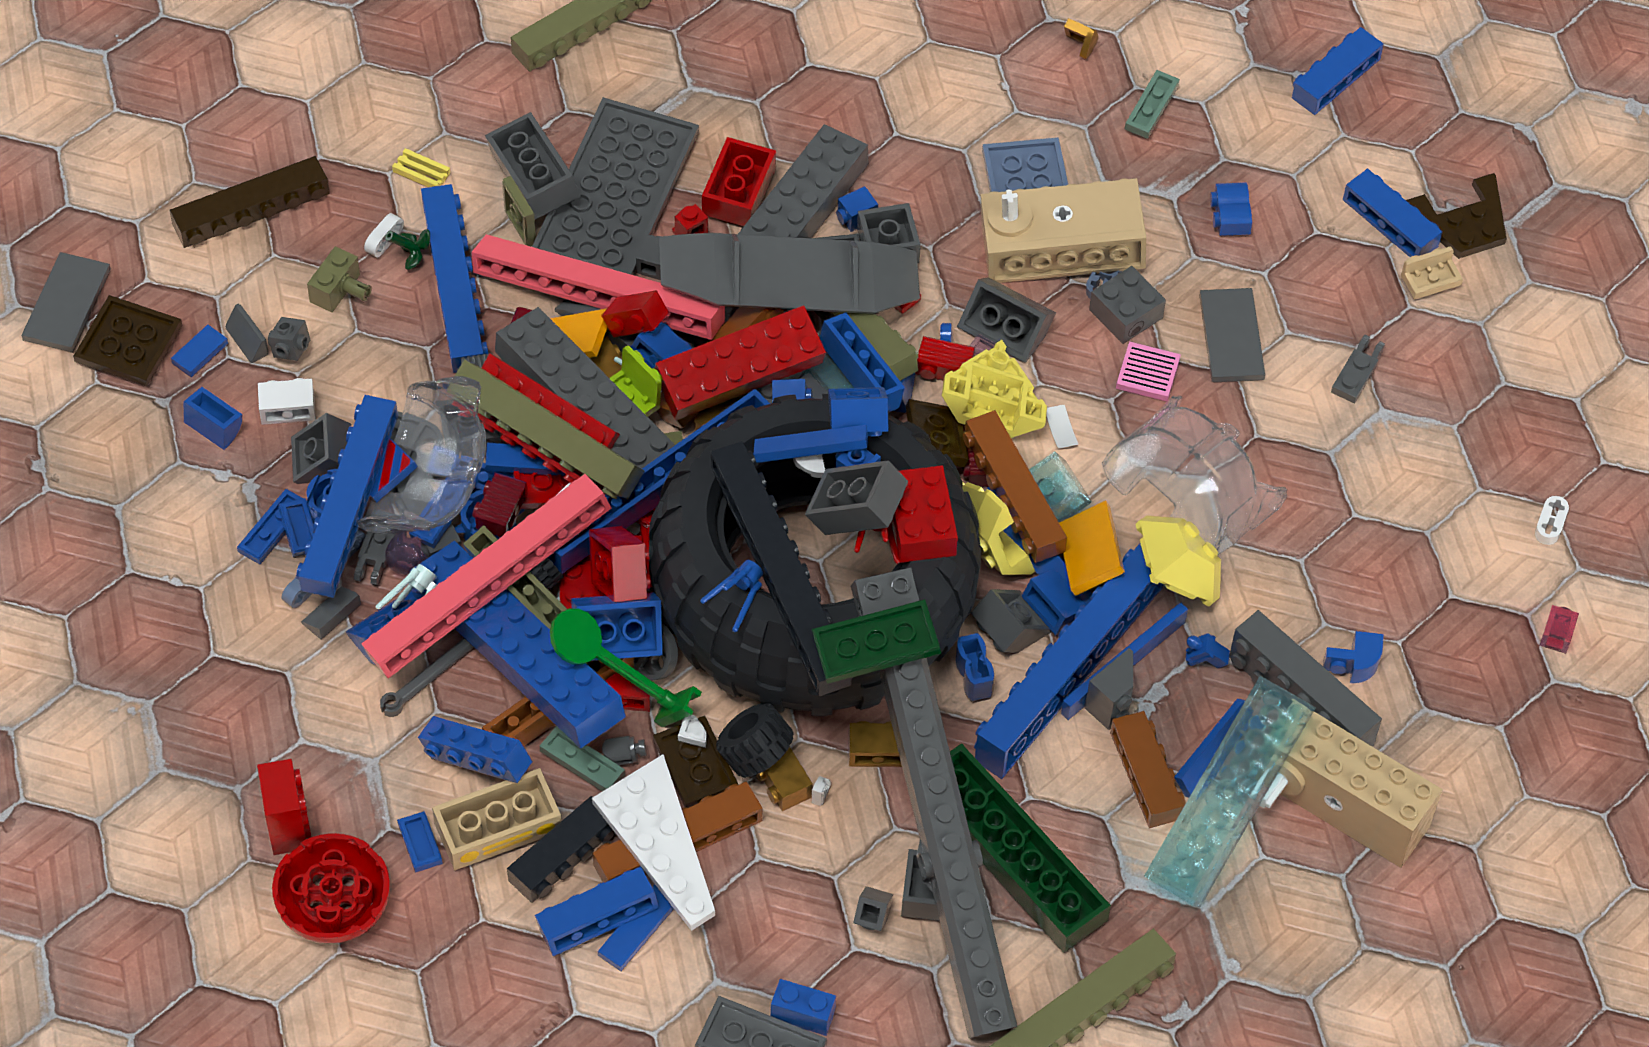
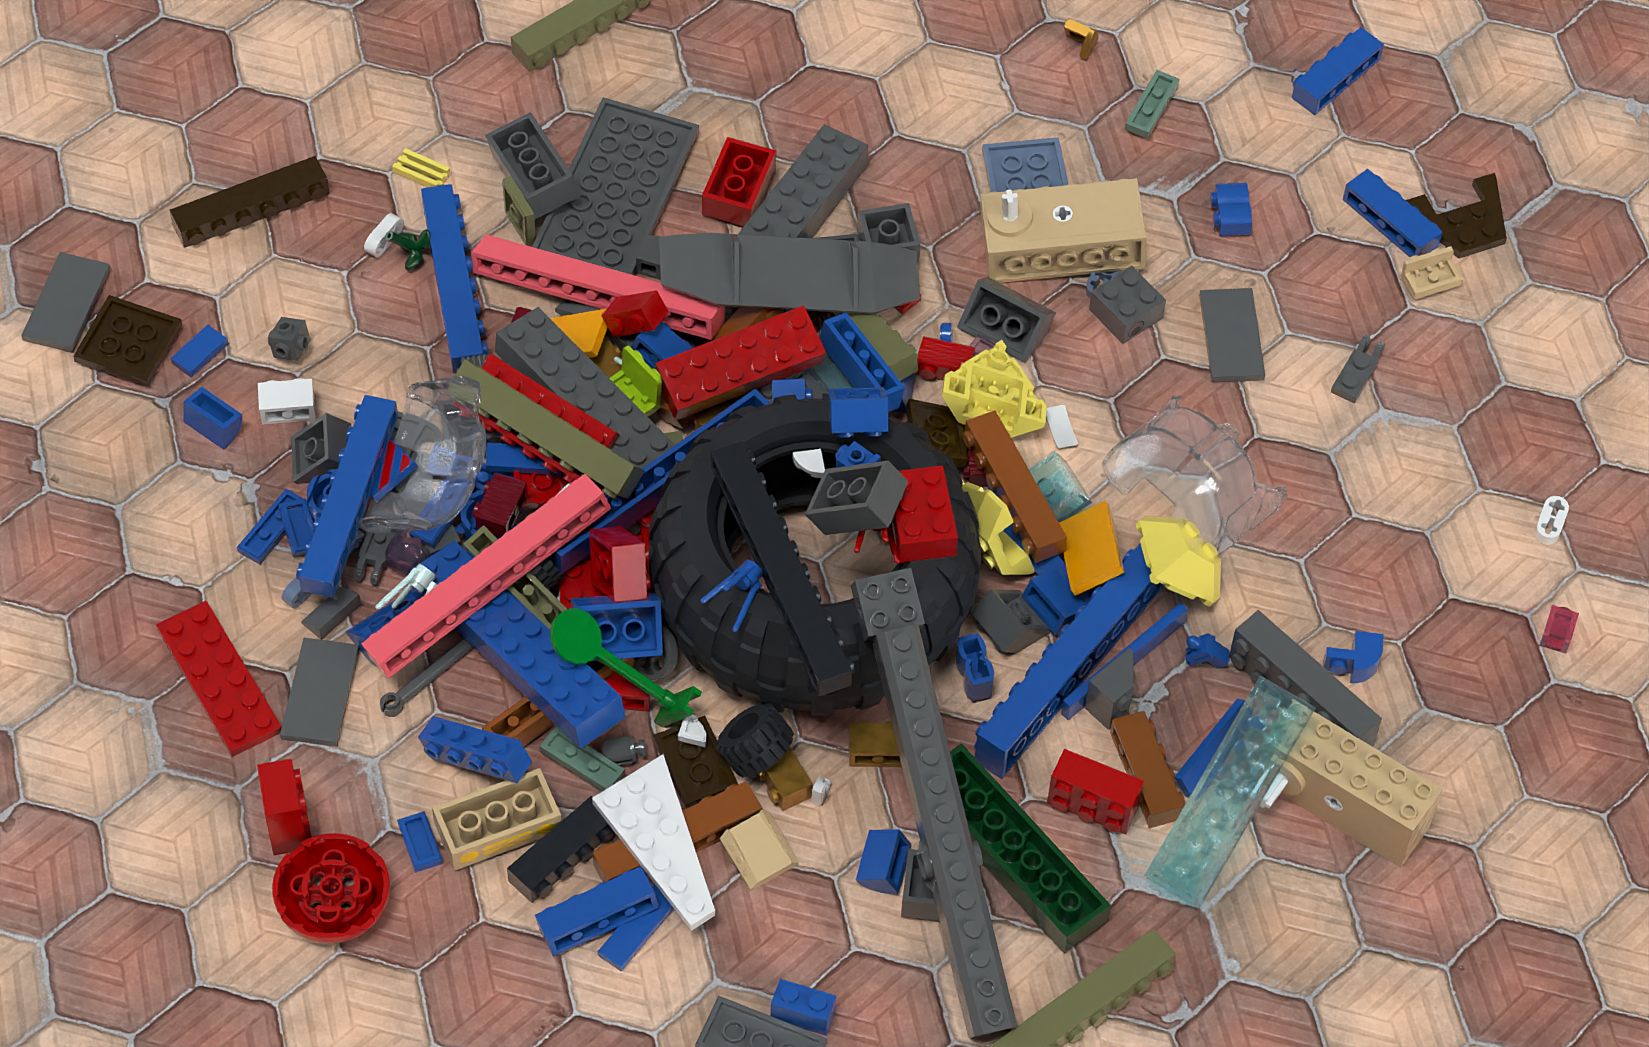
(219, 678): none -> red plate
(246, 334): dark grey slope -> none
(319, 692): none -> dark grey tile
(336, 278): olive brick -> none
(690, 218): red brick -> none
(758, 850): none -> tan slope
(811, 443): blue tile -> none
(852, 203): blue brick -> none
(873, 908): dark grey brick -> none
(876, 641): dark green tile -> none
(883, 860): none -> blue brick
(1095, 792): none -> red brick
(1148, 371): bright pink tile -> none

